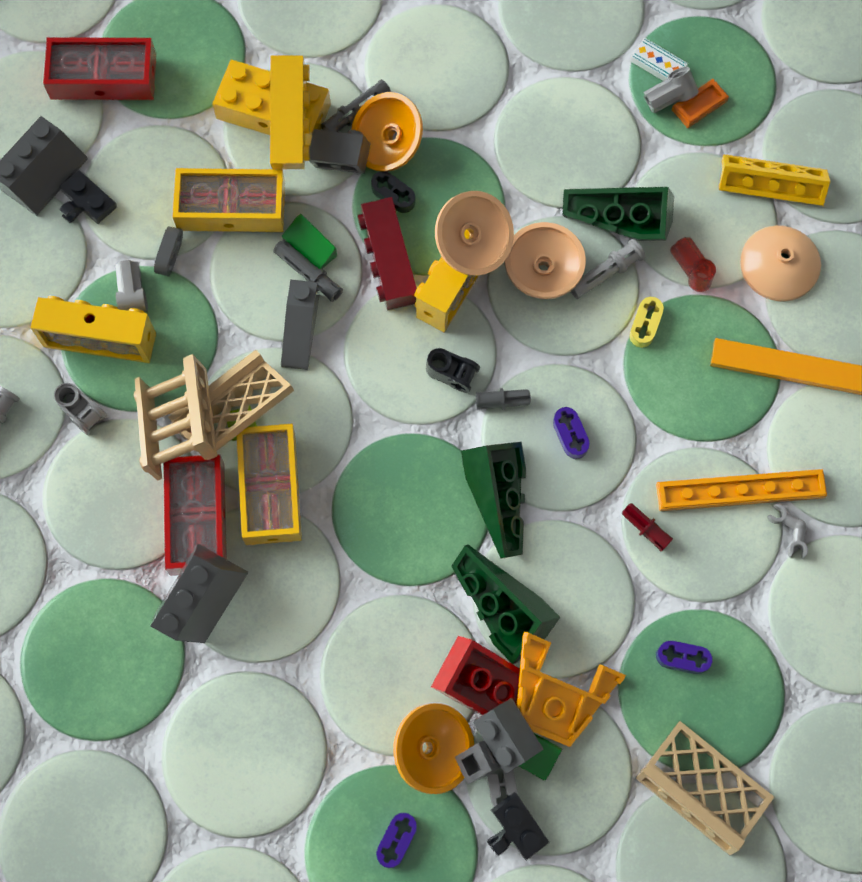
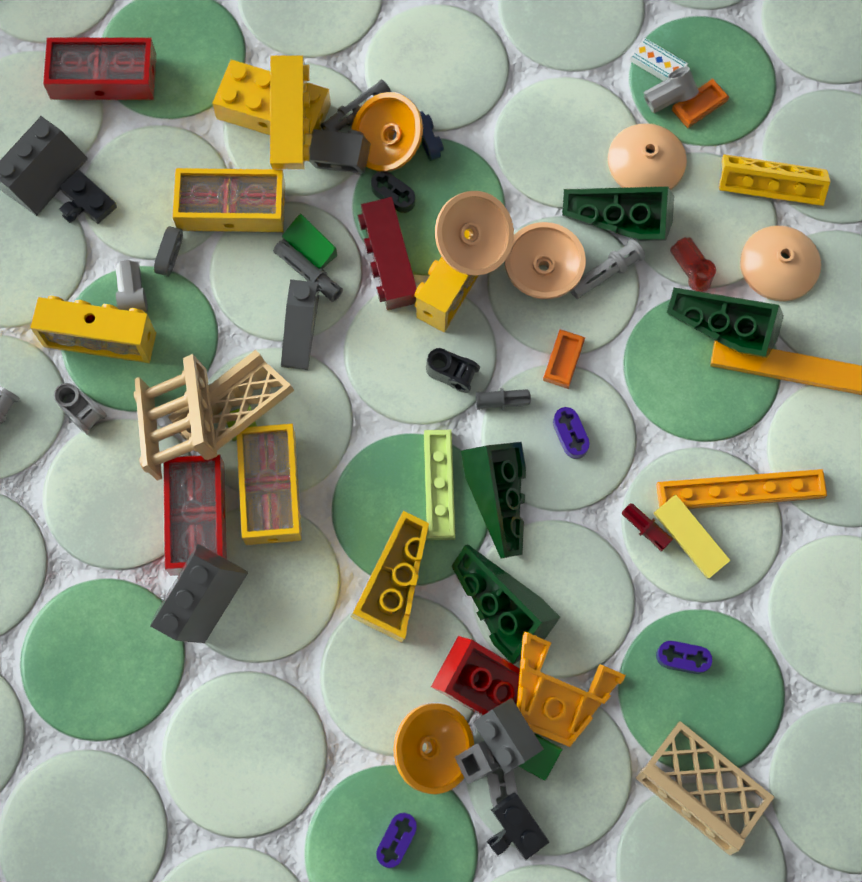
(391, 587): none -> yellow wedge
(432, 145): none -> dark blue plate
(439, 484): none -> yellowish green tile
(564, 359): none -> orange tile
(636, 168): none -> light nougat dish
(652, 324): light yellow beam -> none
(691, 536): none -> light yellow tile
(735, 322): none -> dark green wedge
(798, 525): light grey arm -> none

